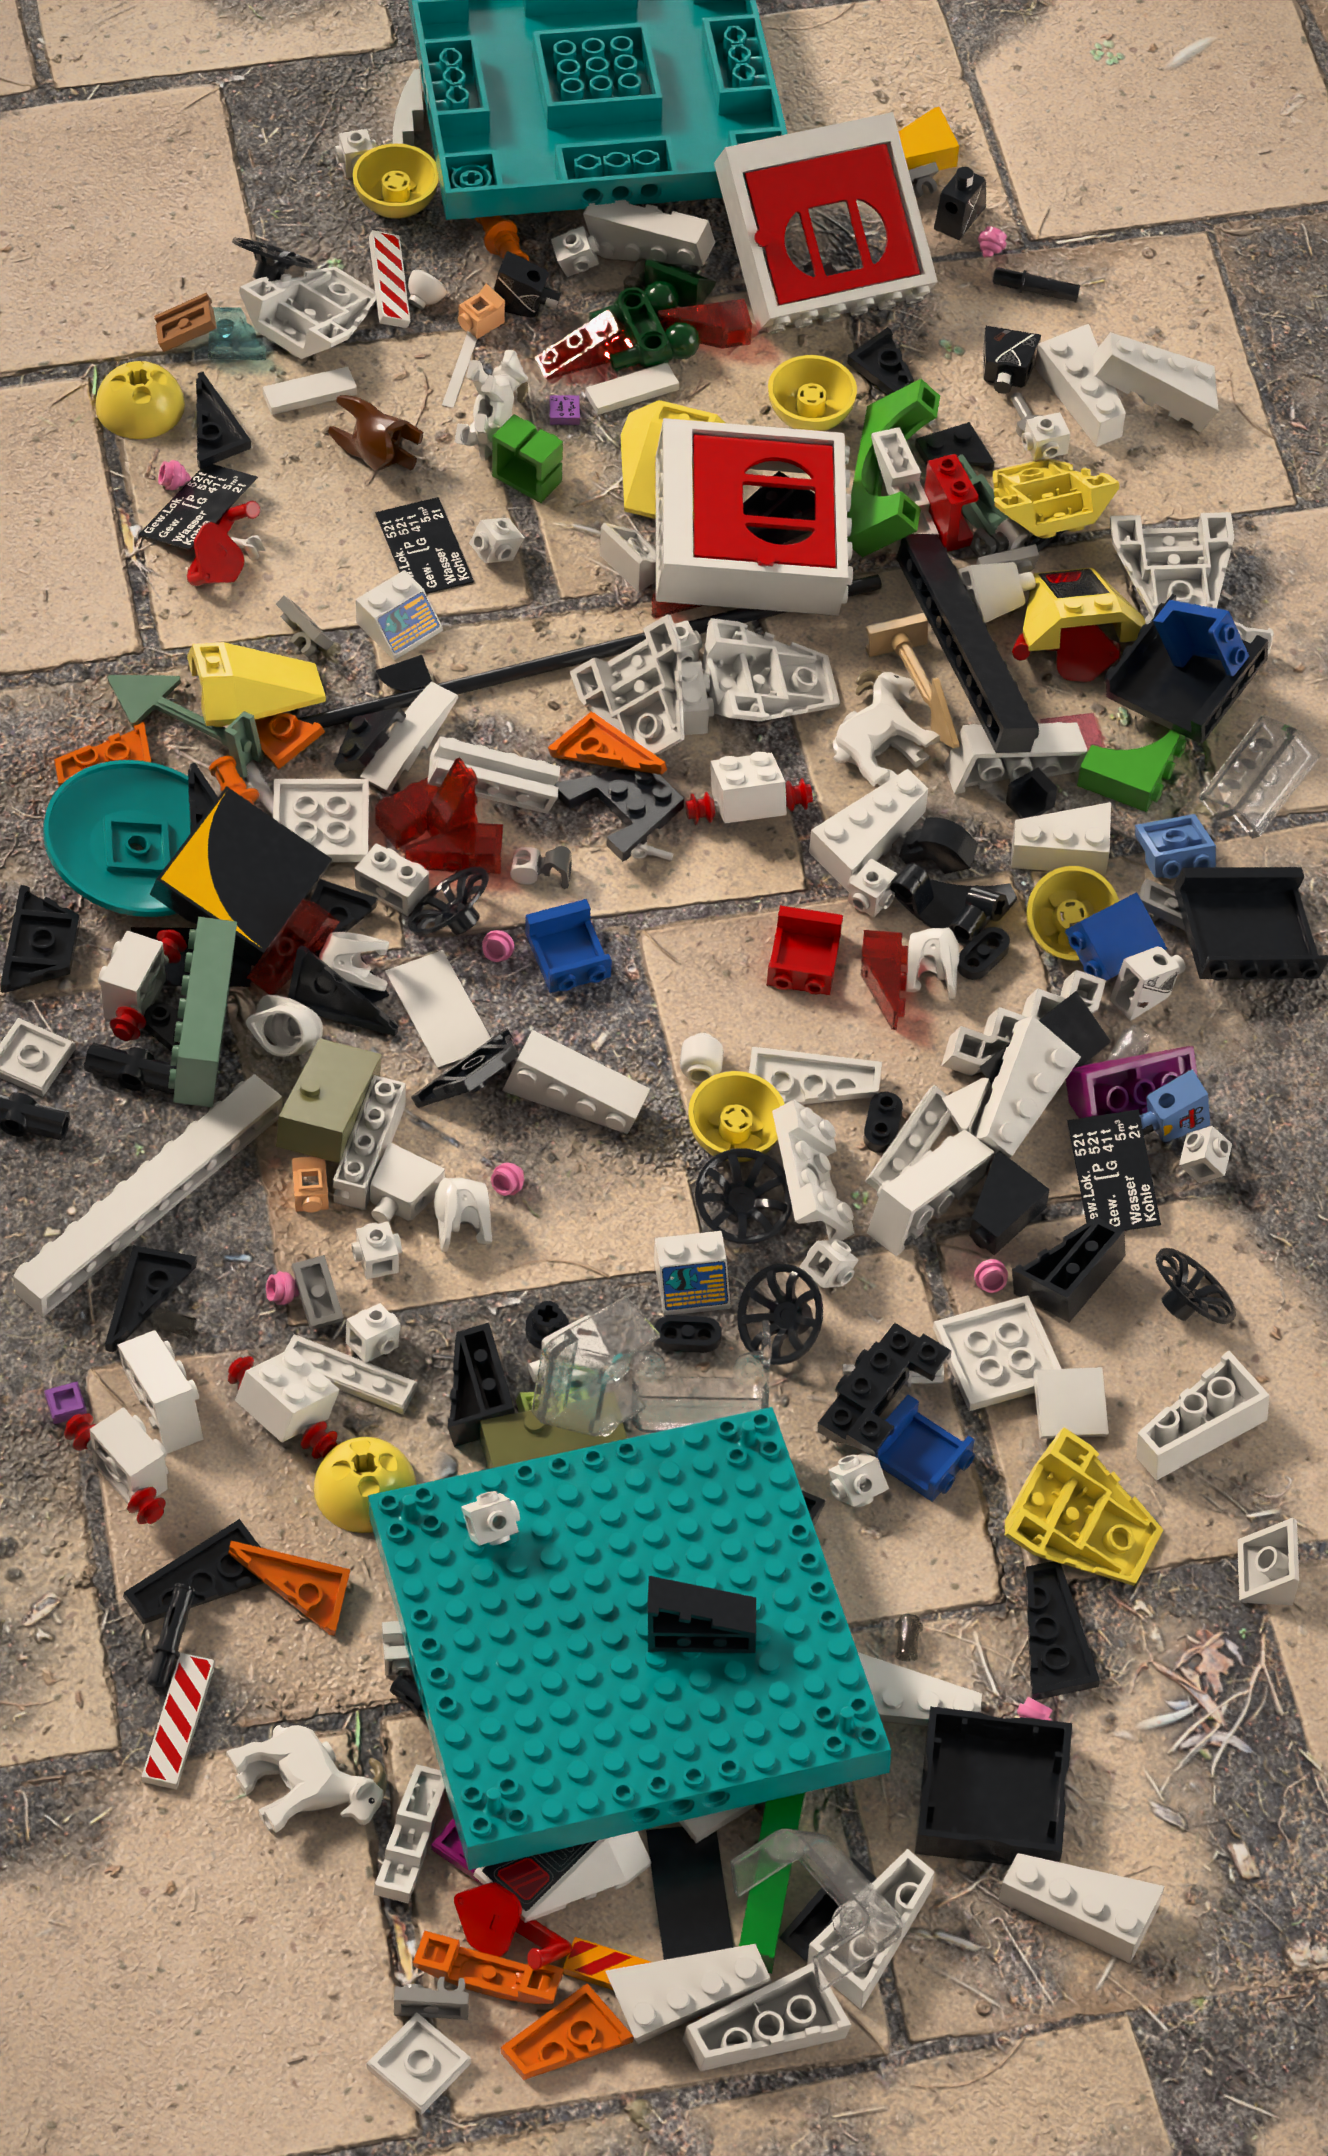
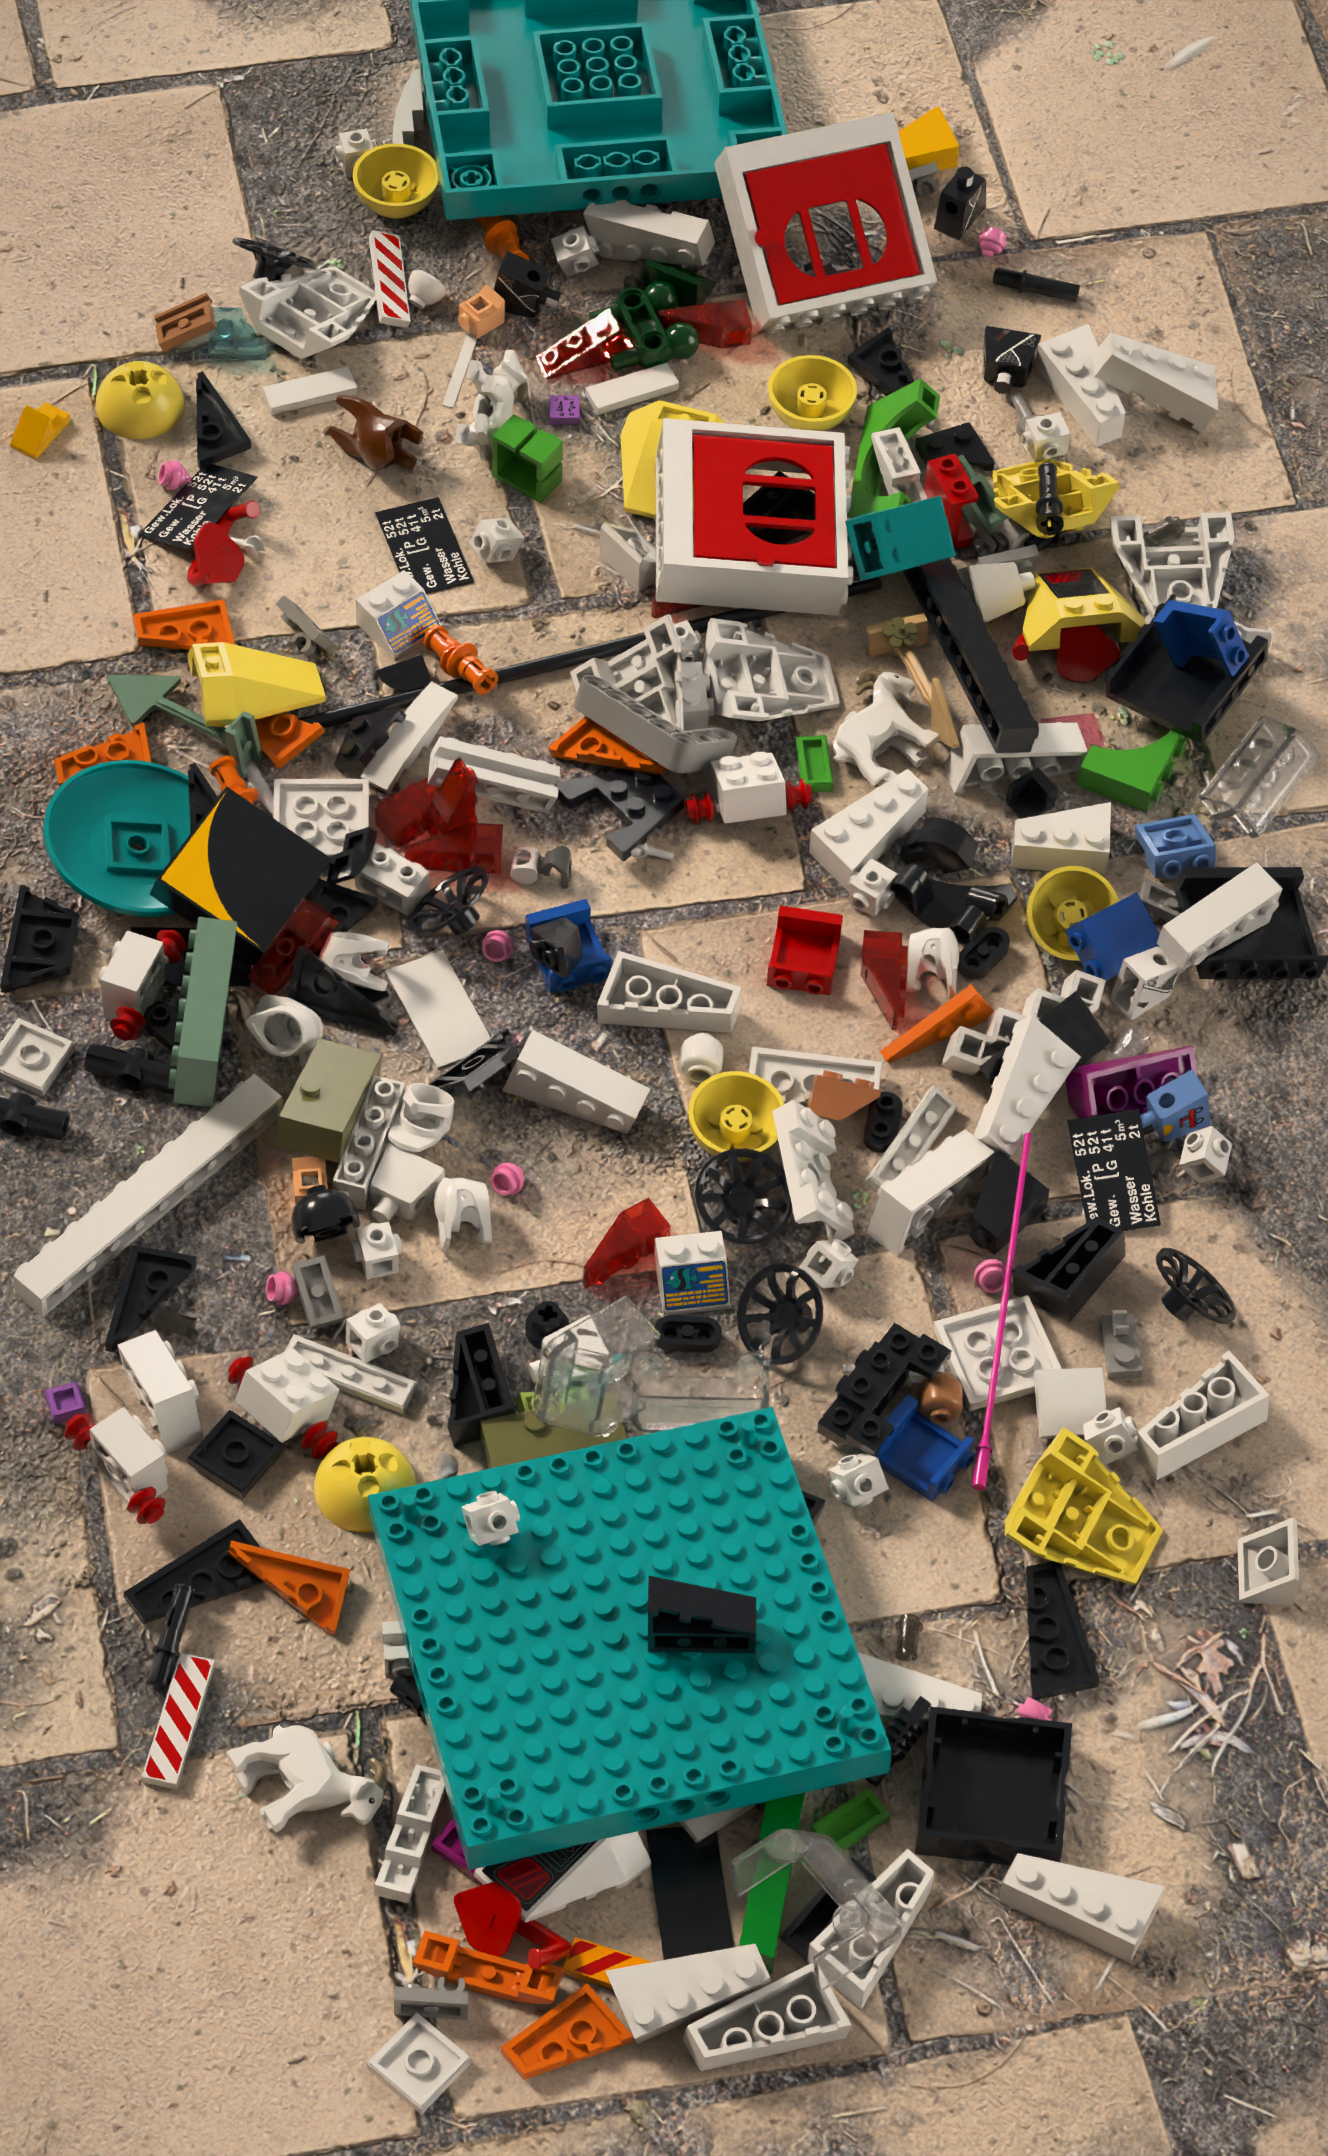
(38, 429): none -> yellow slope
(184, 626): none -> orange wing
(236, 1454): none -> black plate
(323, 1215): none -> black cylinder
(353, 858): none -> black slope
(422, 1119): none -> white helmet
(460, 660): none -> orange piece
(557, 945): none -> black slope
(626, 1242): none -> clear red slope
(649, 732): none -> light grey beam
(666, 997): none -> white wedge
(814, 762): none -> bright green tile
(838, 1099): none -> nougat slope
(853, 1820): none -> bright green tile
(900, 538): none -> teal slope
(900, 633): none -> olive plant
(903, 1733): none -> black hinge
(941, 1398): none -> medium nougat head
(964, 1010): none -> orange wing
(968, 1103): white slope -> none
(984, 1449): none -> dark pink piece
(1049, 497): none -> black pin
(1112, 1435): none -> white brick
(1120, 1345): none -> light grey plate
(1170, 529): none -> clear smoke pin
(1221, 917): none -> white wedge

